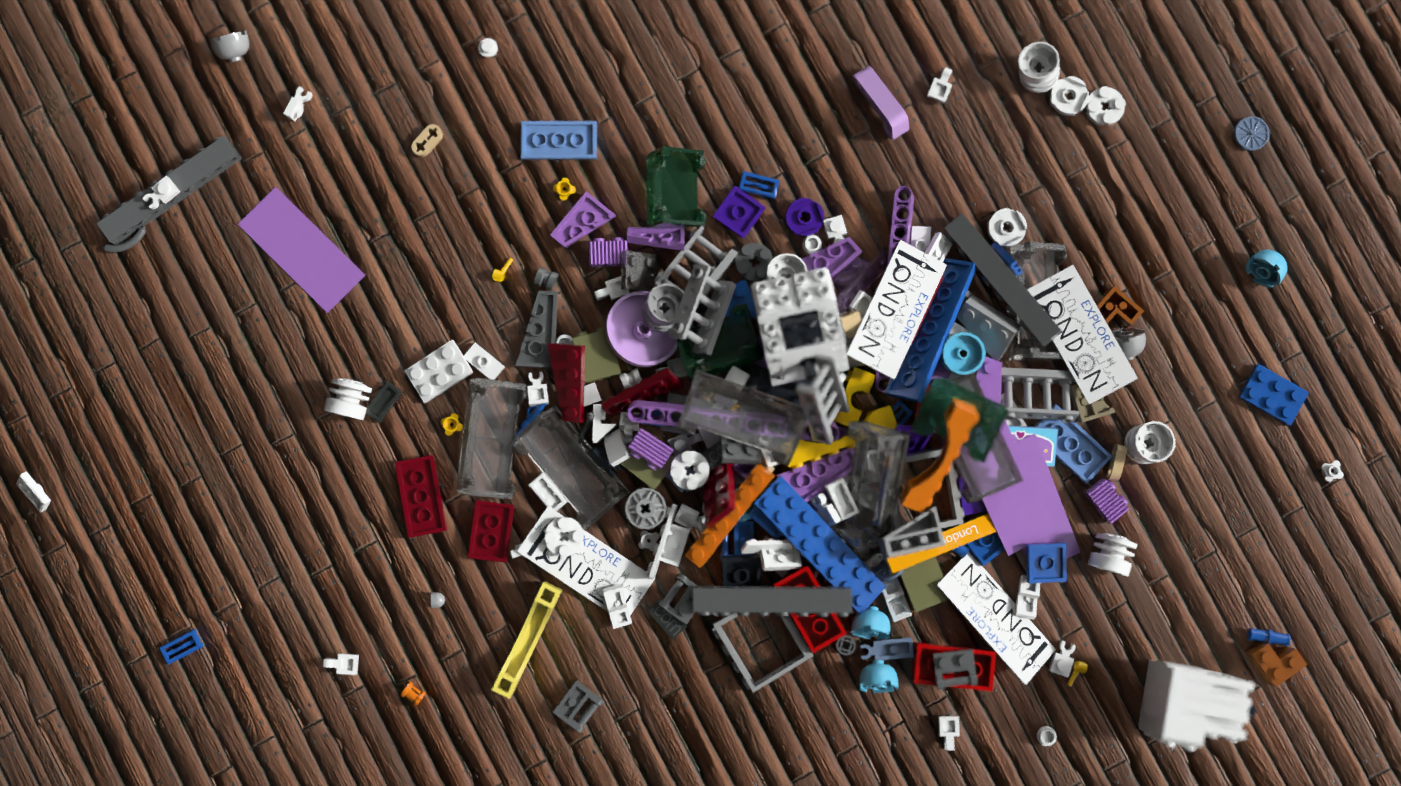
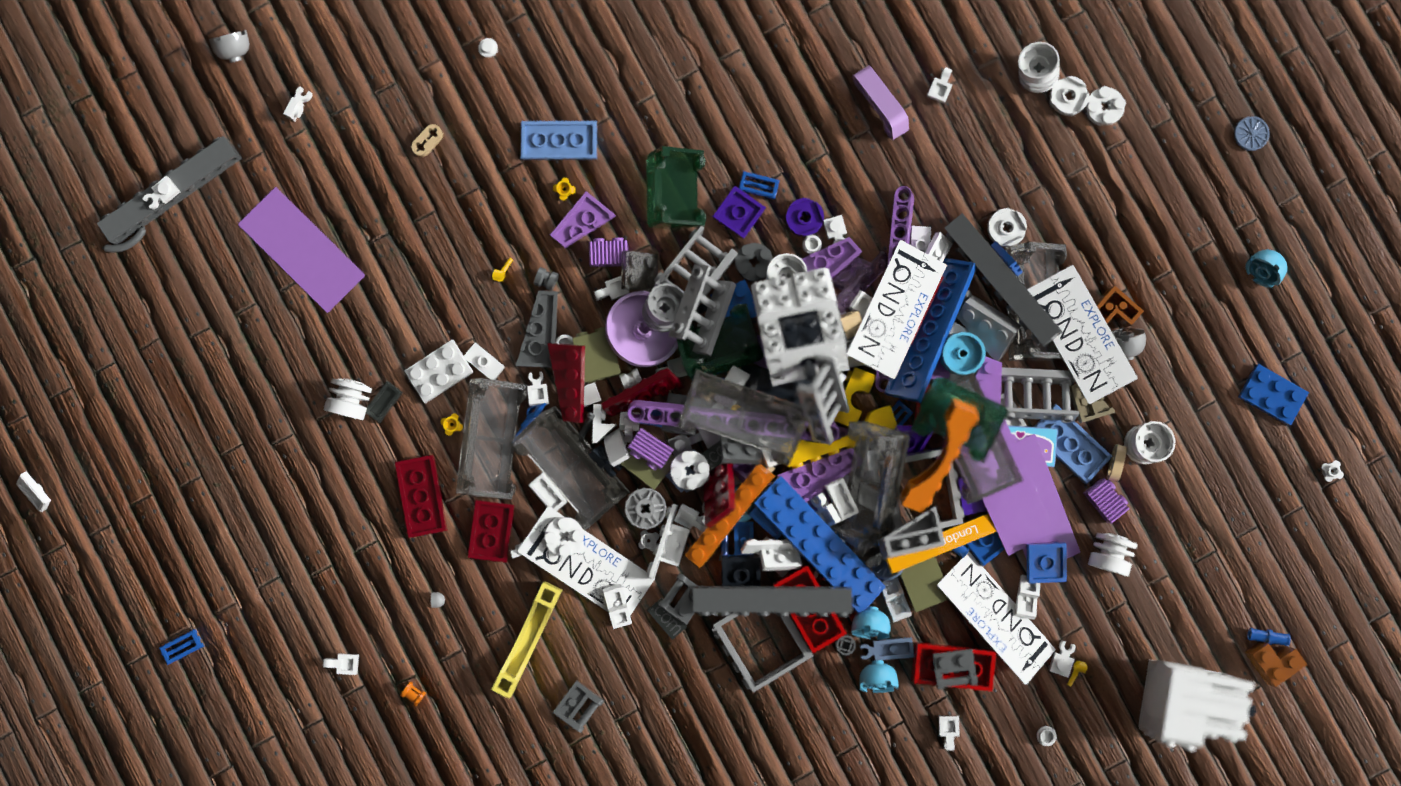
(658, 237): medium lavender wing -> none

